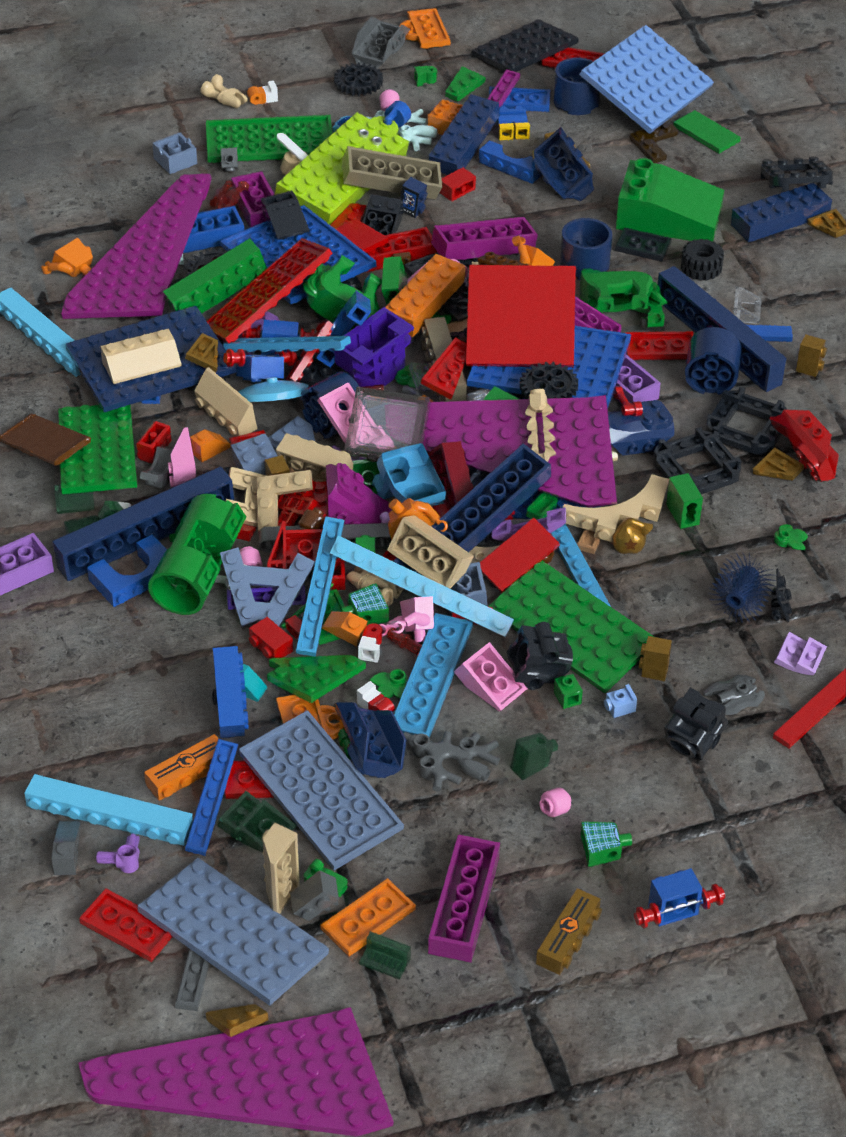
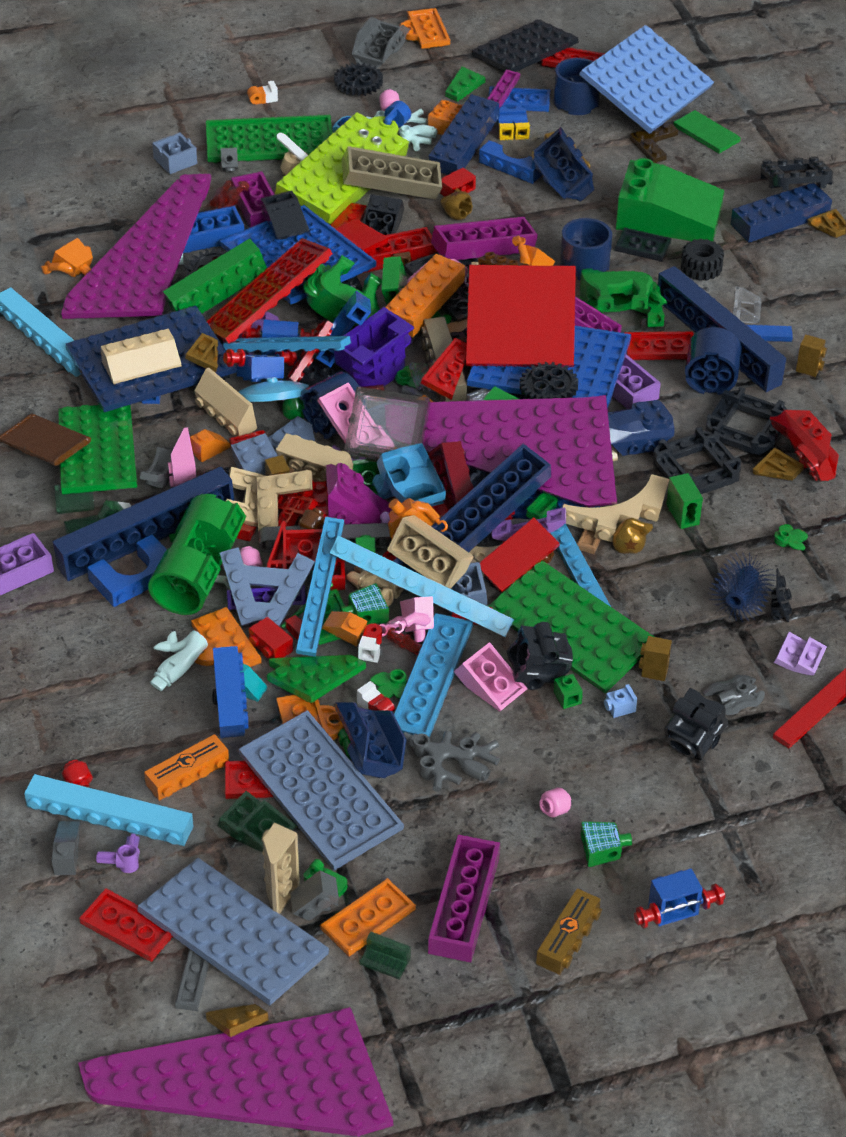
(77, 773): none -> red head
(155, 436): red brick -> none
(175, 666): none -> light aqua piece
(211, 797): blue tile -> none
(215, 89): tan piece -> none
(222, 630): none -> orange plate
(292, 408): none -> green helmet
(413, 196): brick -> none
(425, 74): green leg -> none
(457, 204): none -> pearl gold piece
(532, 755): clear green torso -> none
(539, 404): tan sword -> none
(627, 408): red brick -> none

